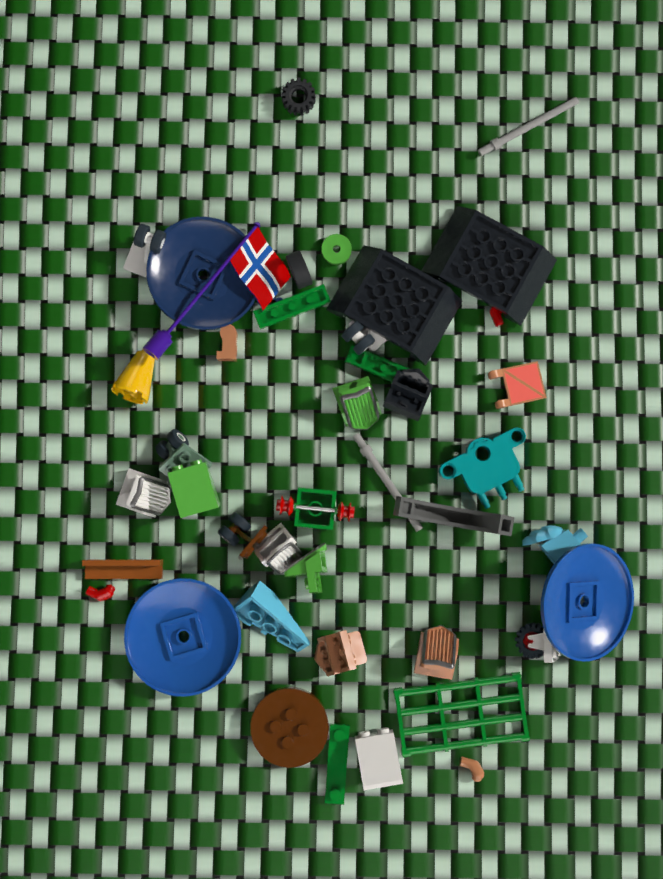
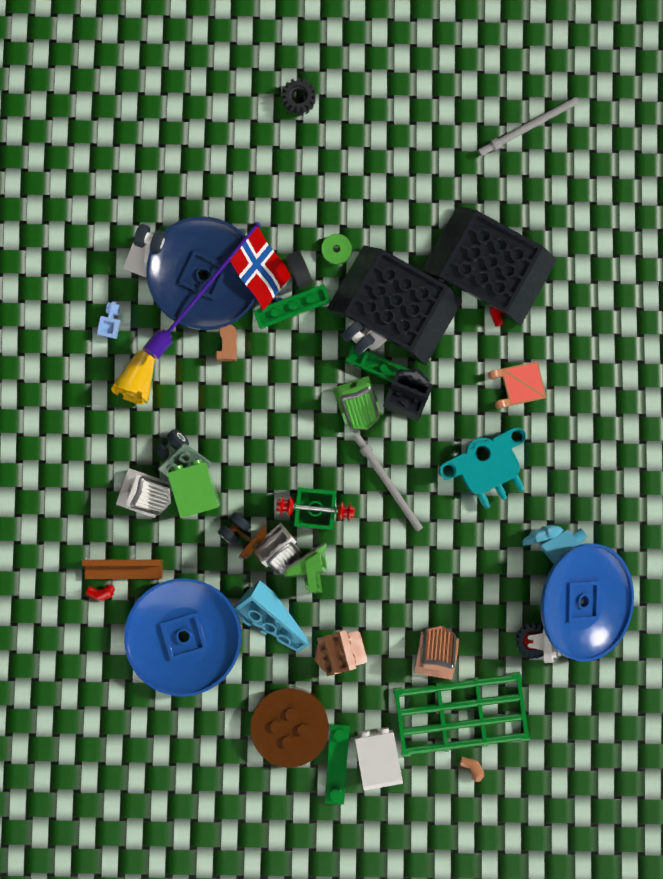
(108, 325): none -> light blue plate
(453, 516): dark grey arch -> none

